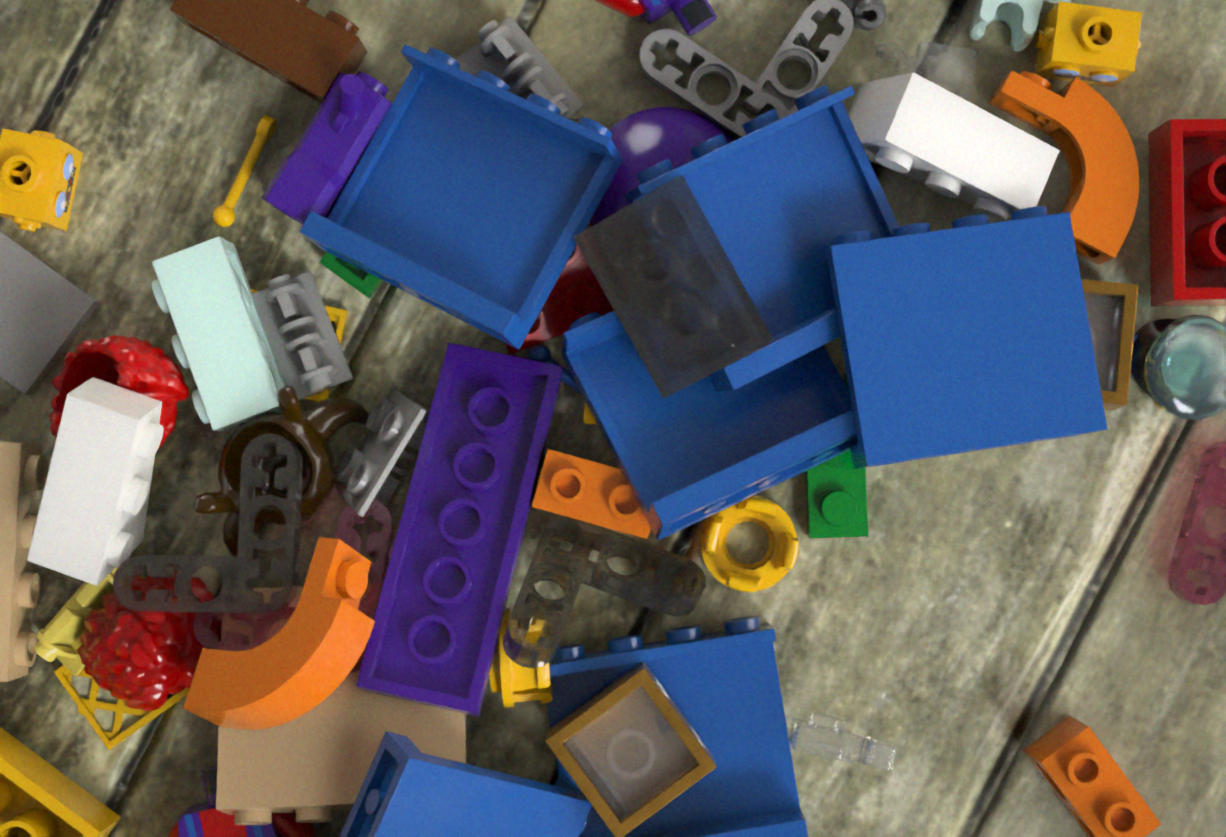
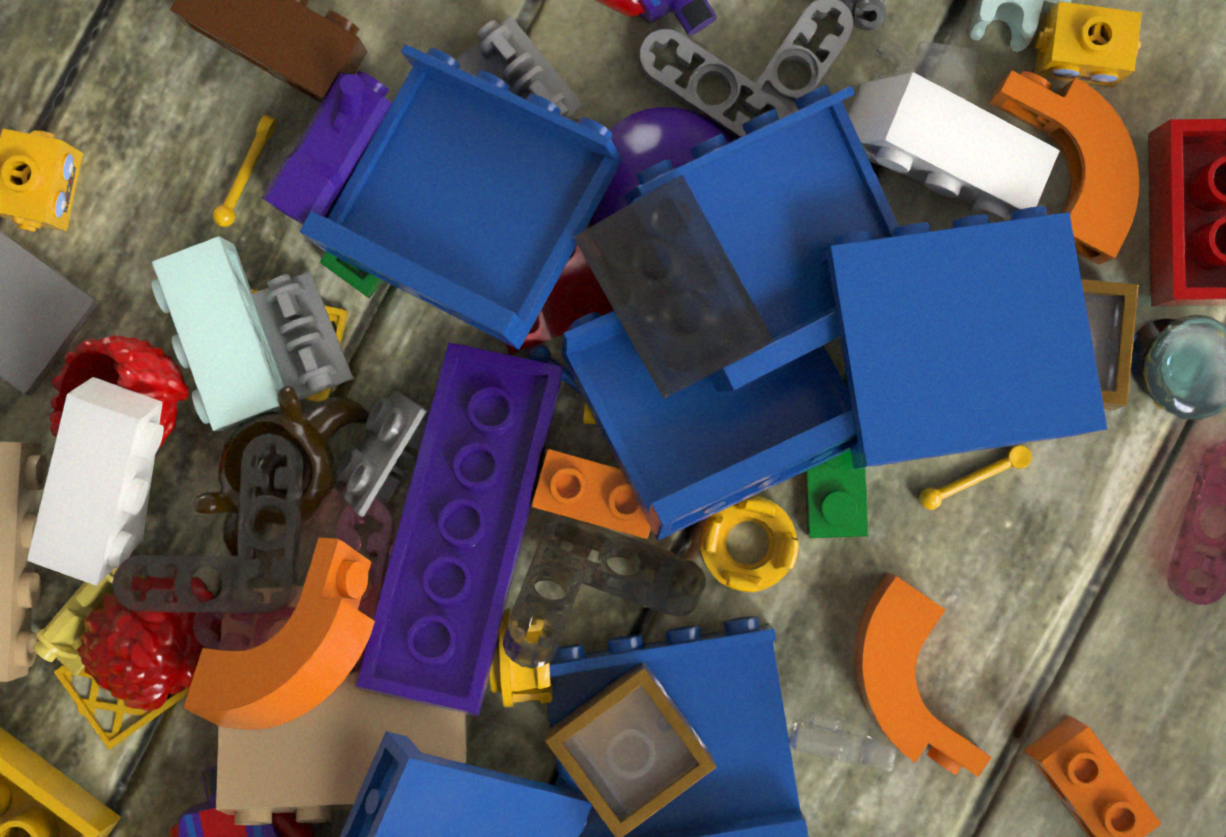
(885, 669): none -> orange arch
(1016, 457): none -> yellow hinge

